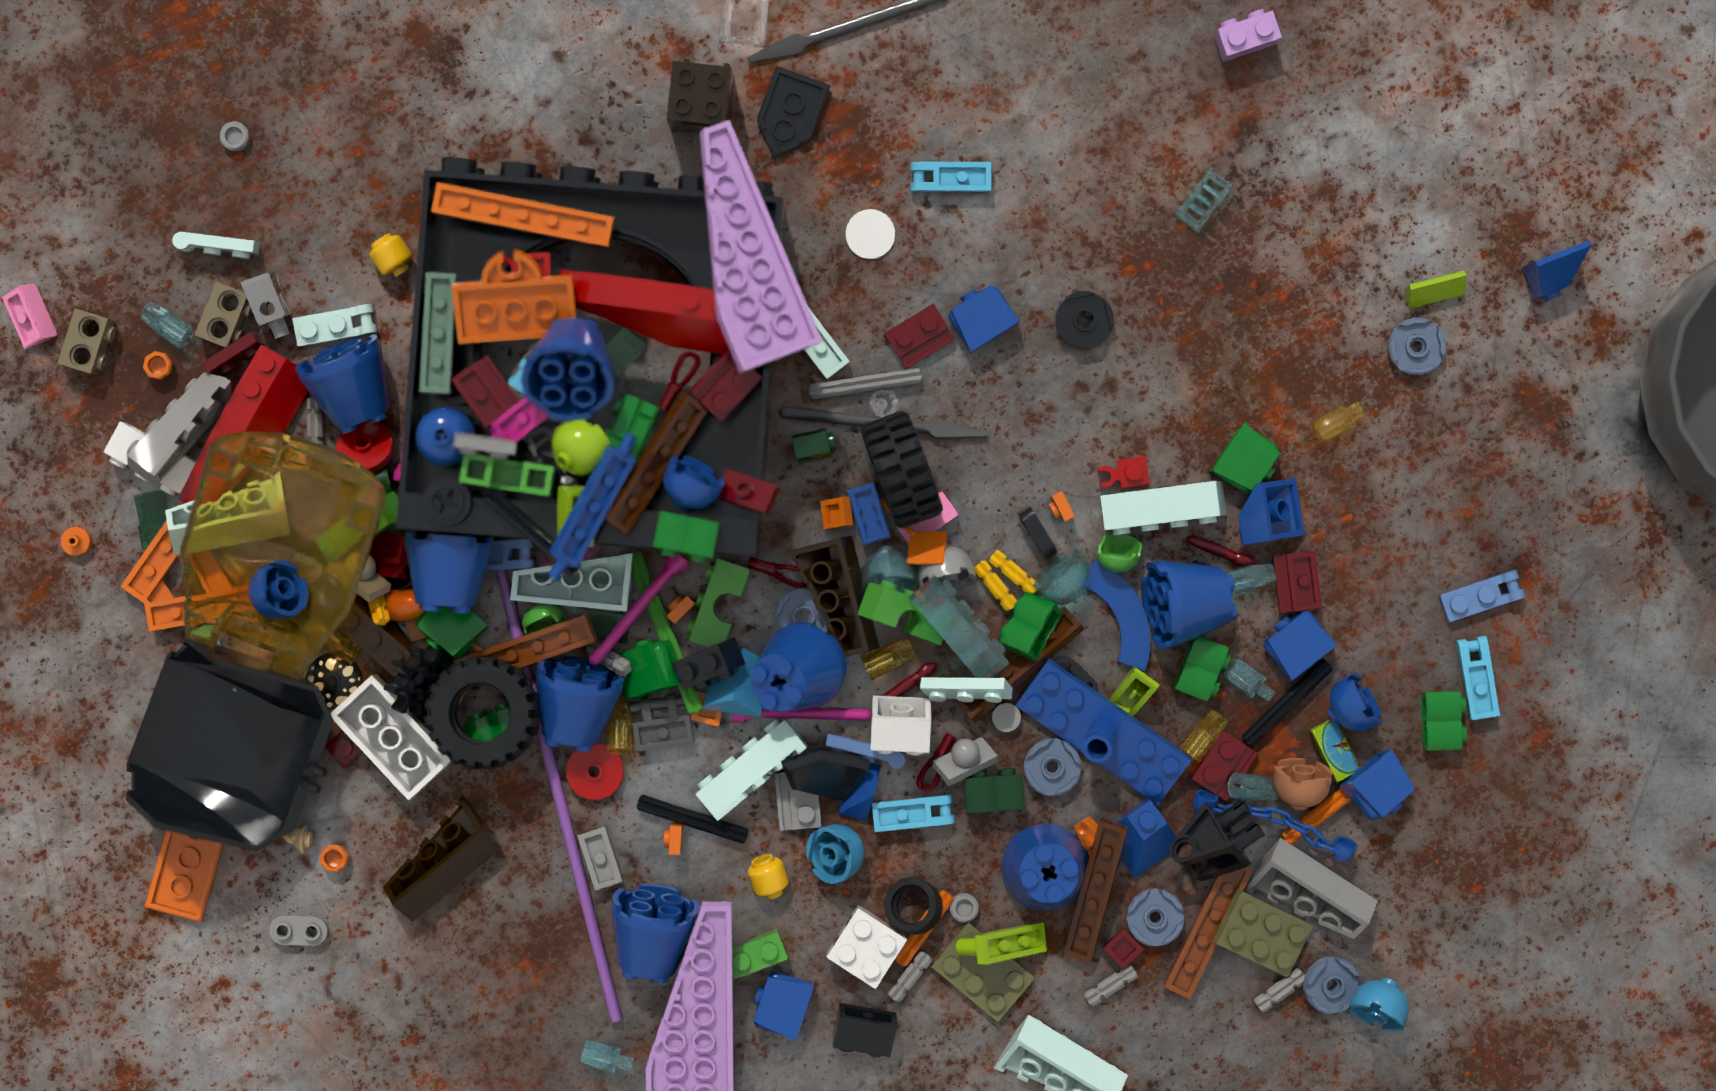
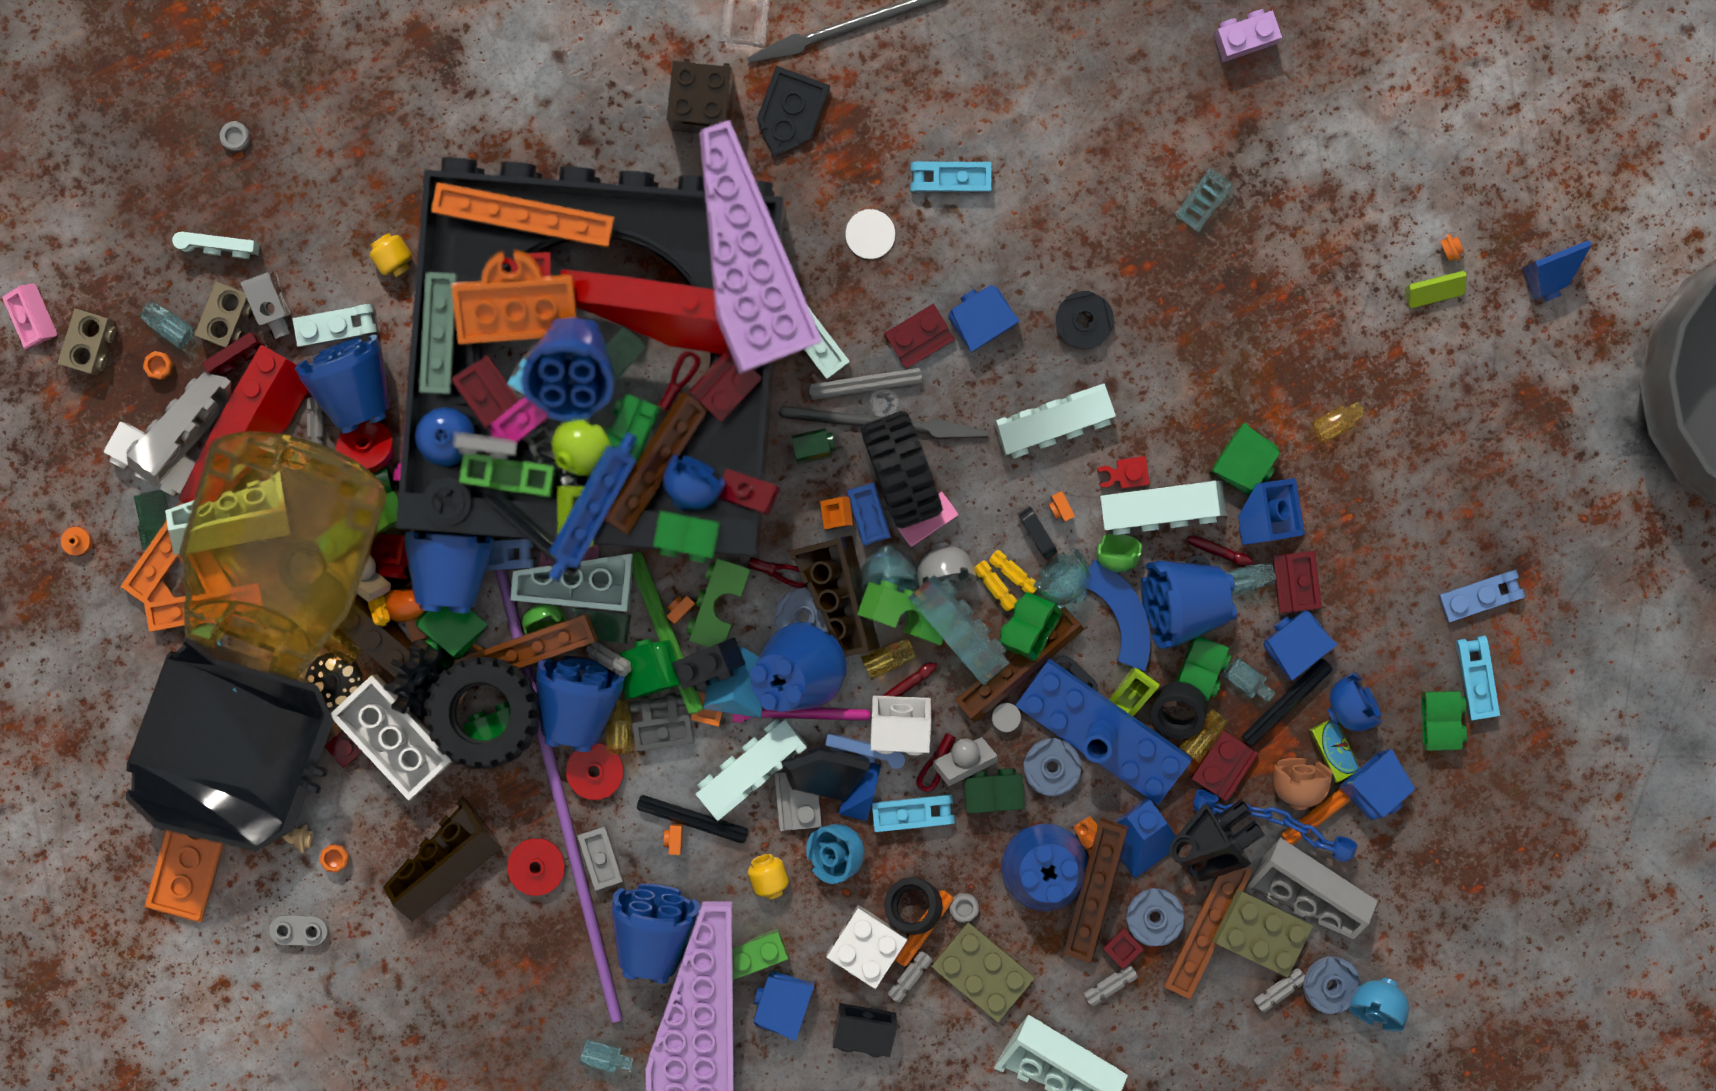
(278, 590): blue cylinder -> none
(551, 863): none -> red plate
(672, 567): dark pink piece -> none
(924, 546): orange piece -> none
(966, 689): light aqua plate -> none
(1004, 943): lime piece -> none
(1054, 420): none -> light aqua wedge
(1173, 727): none -> black tyre
(1258, 787): clear light blue hinge -> none
(1431, 346): sand blue plate -> none
(1452, 247): none -> orange plate

